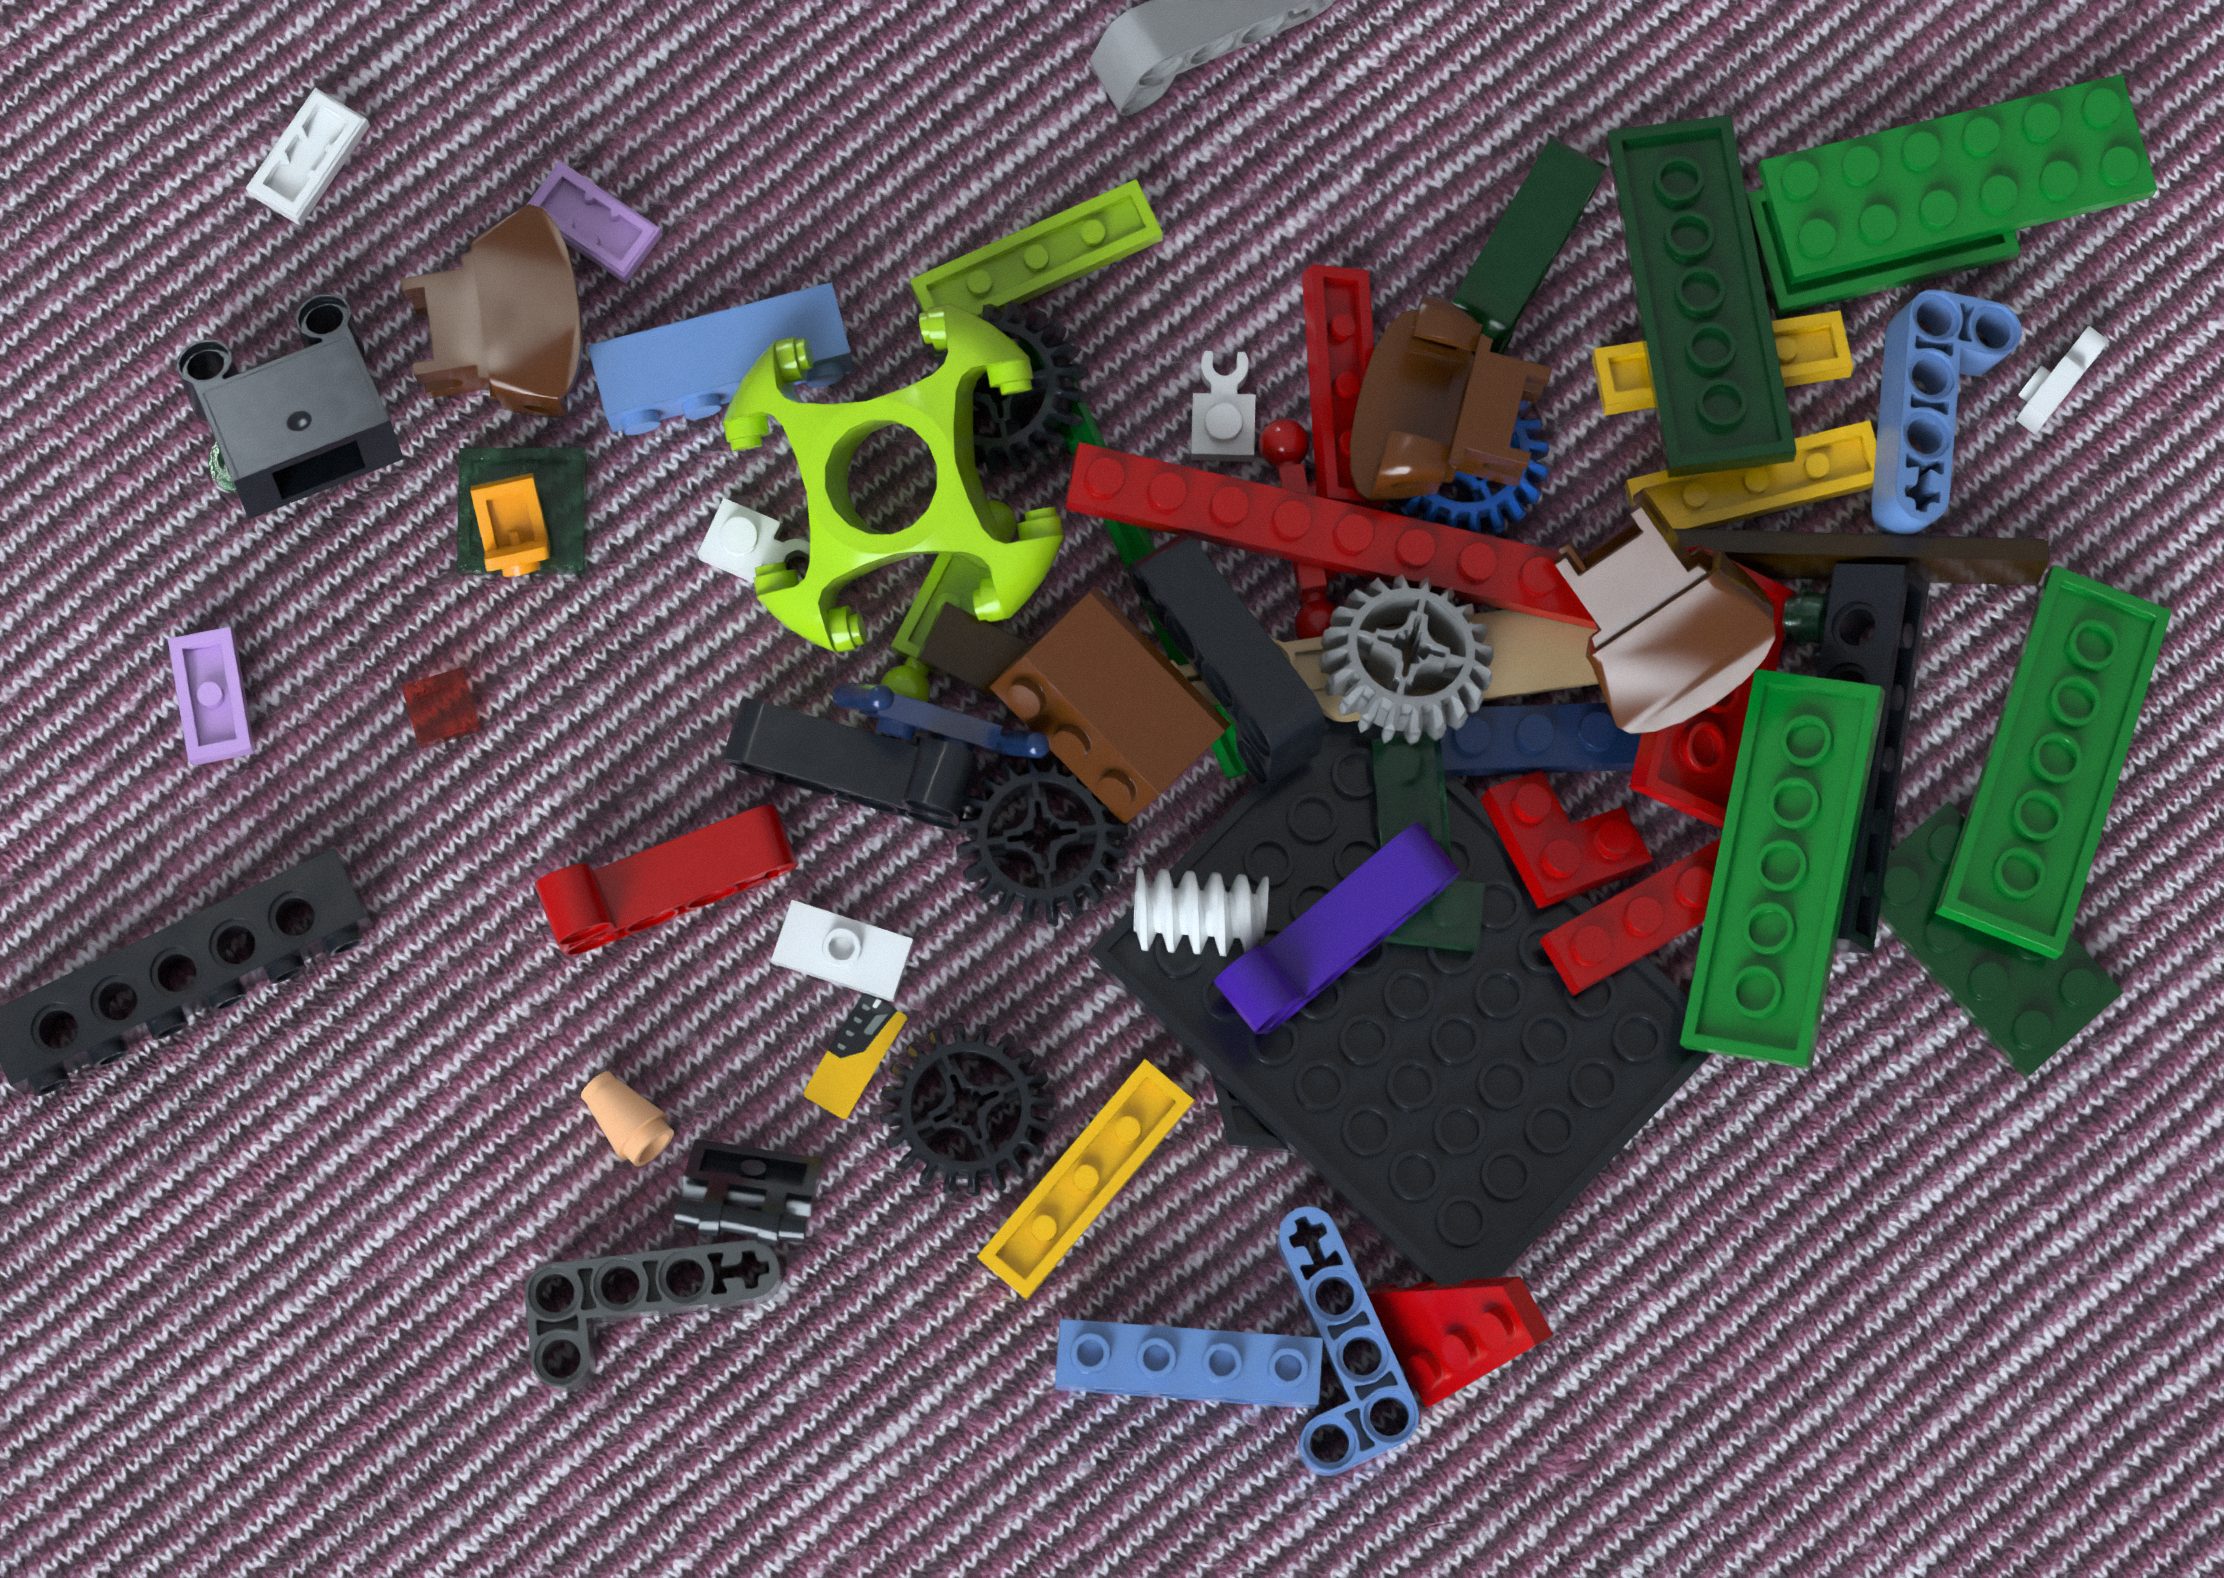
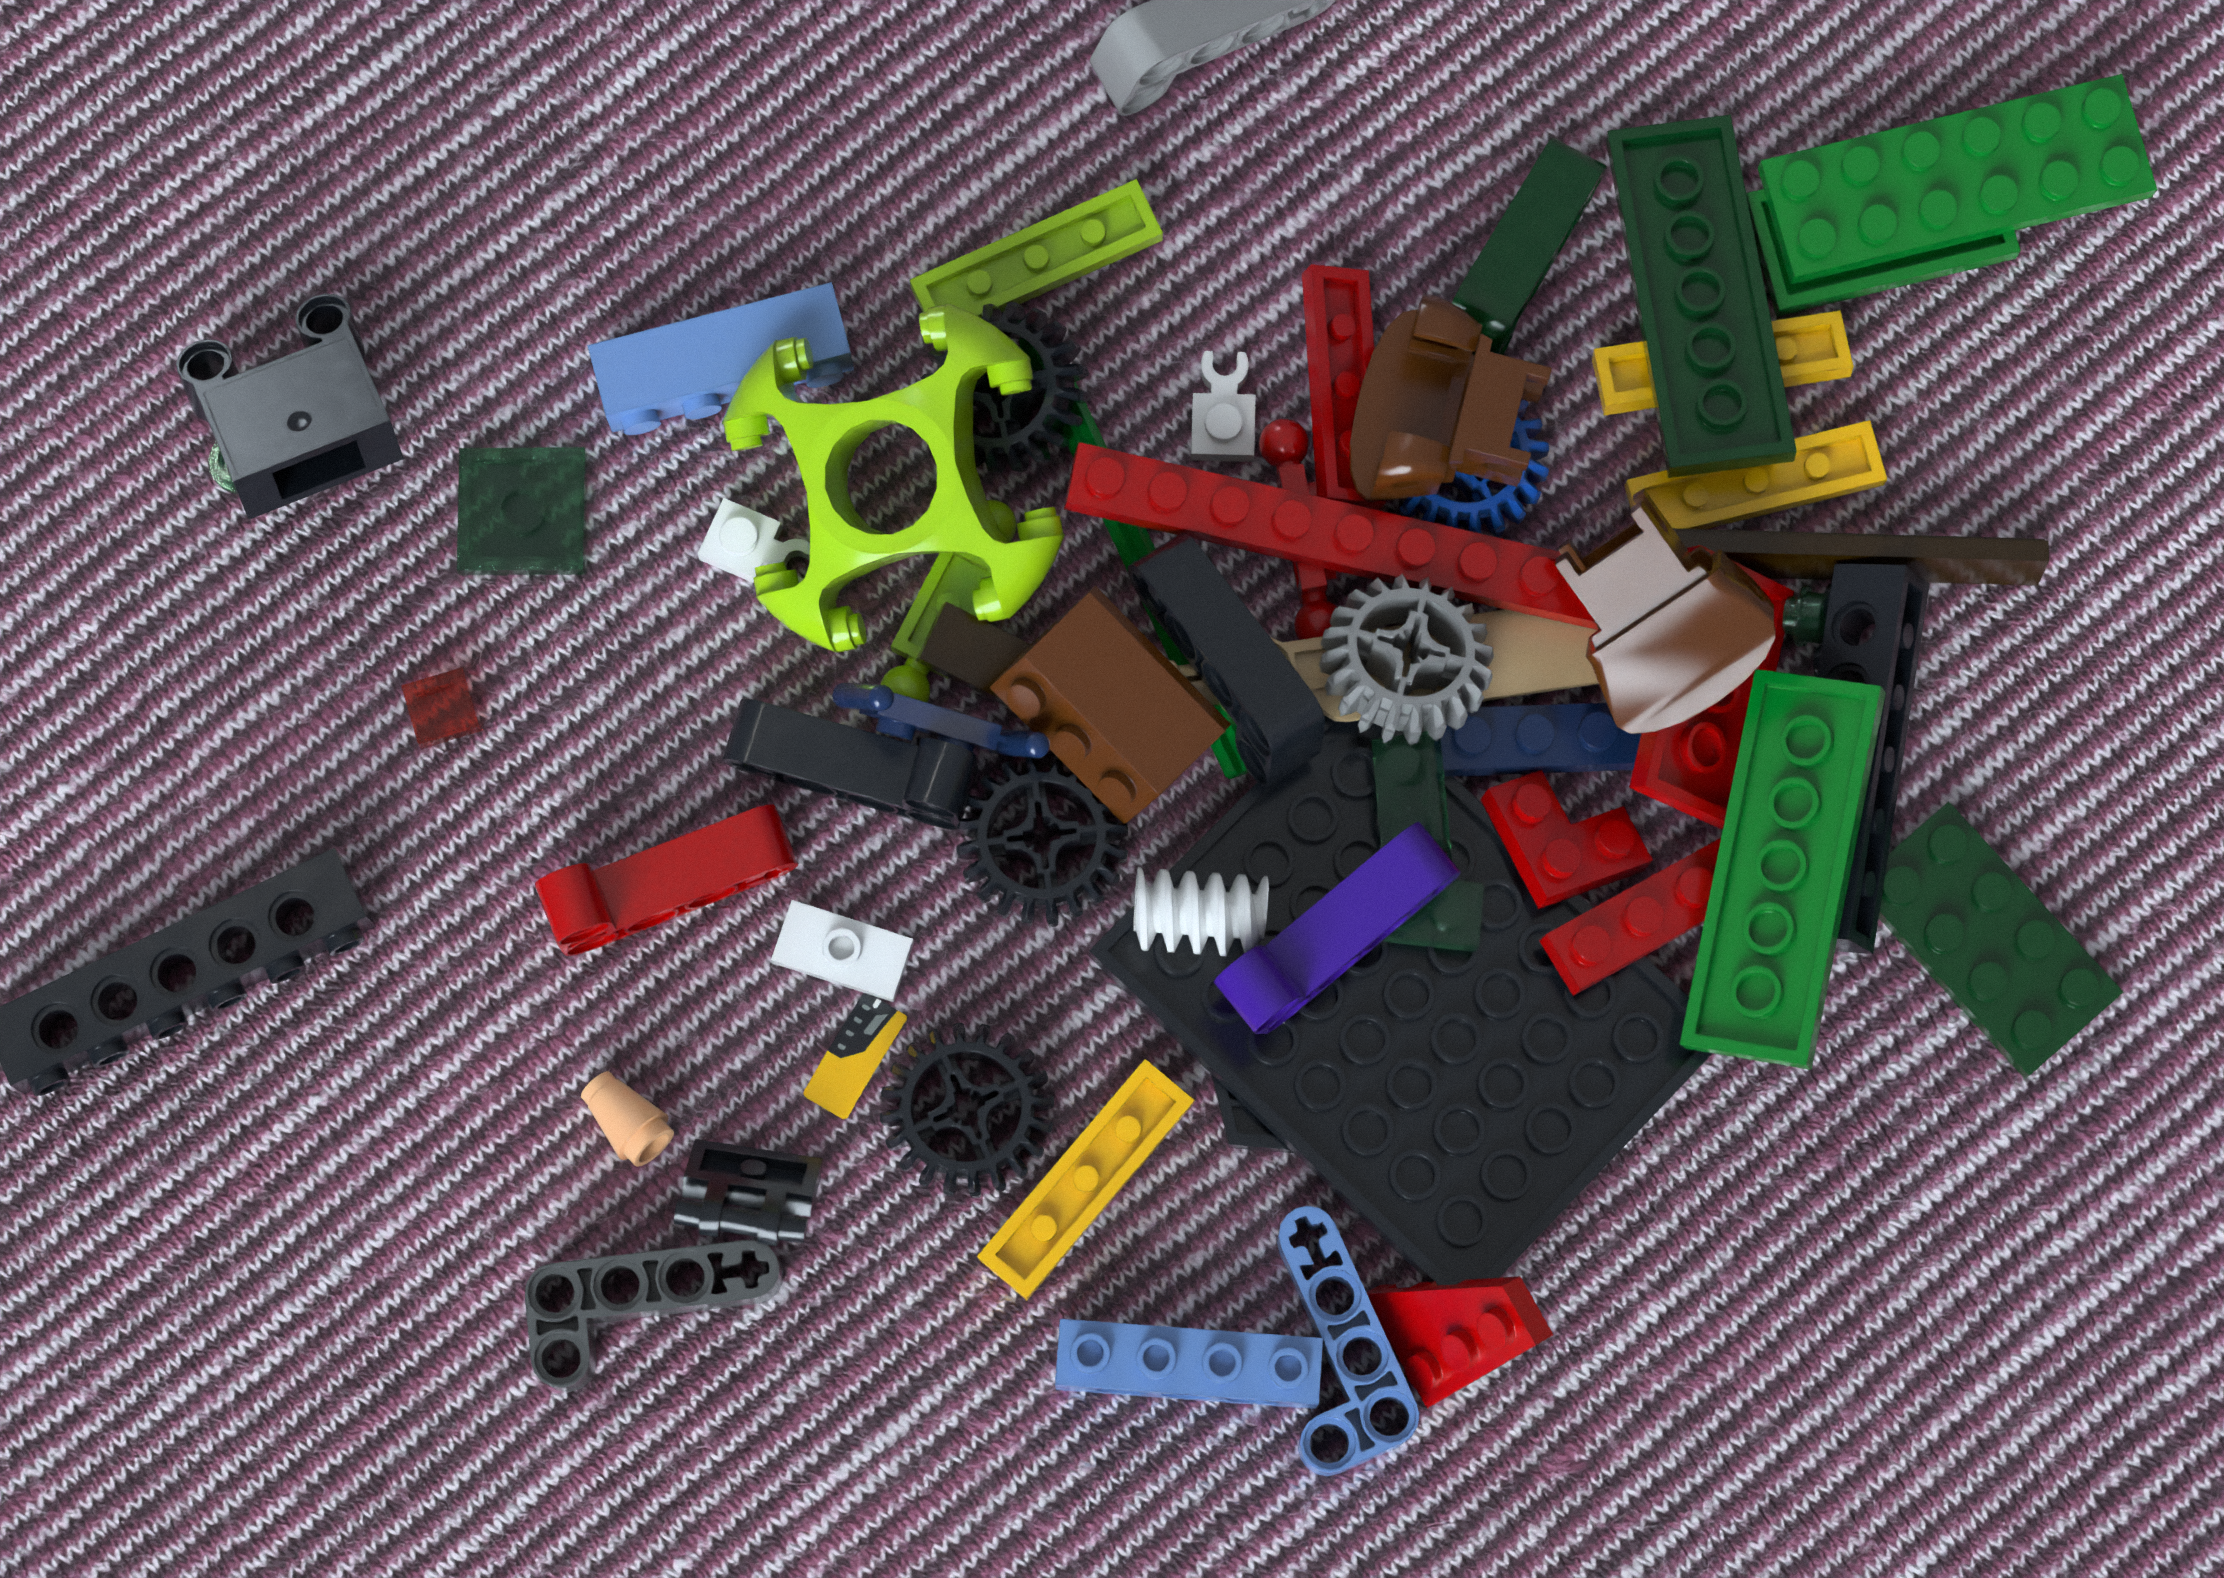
(211, 696): lavender plate -> none
(308, 156): white plate -> none
(505, 318): reddish brown piece -> none
(511, 524): light orange bracket -> none
(596, 222): lavender plate -> none
(1910, 485): medium blue beam -> none
(2048, 389): white plate -> none
(2053, 762): green plate -> none

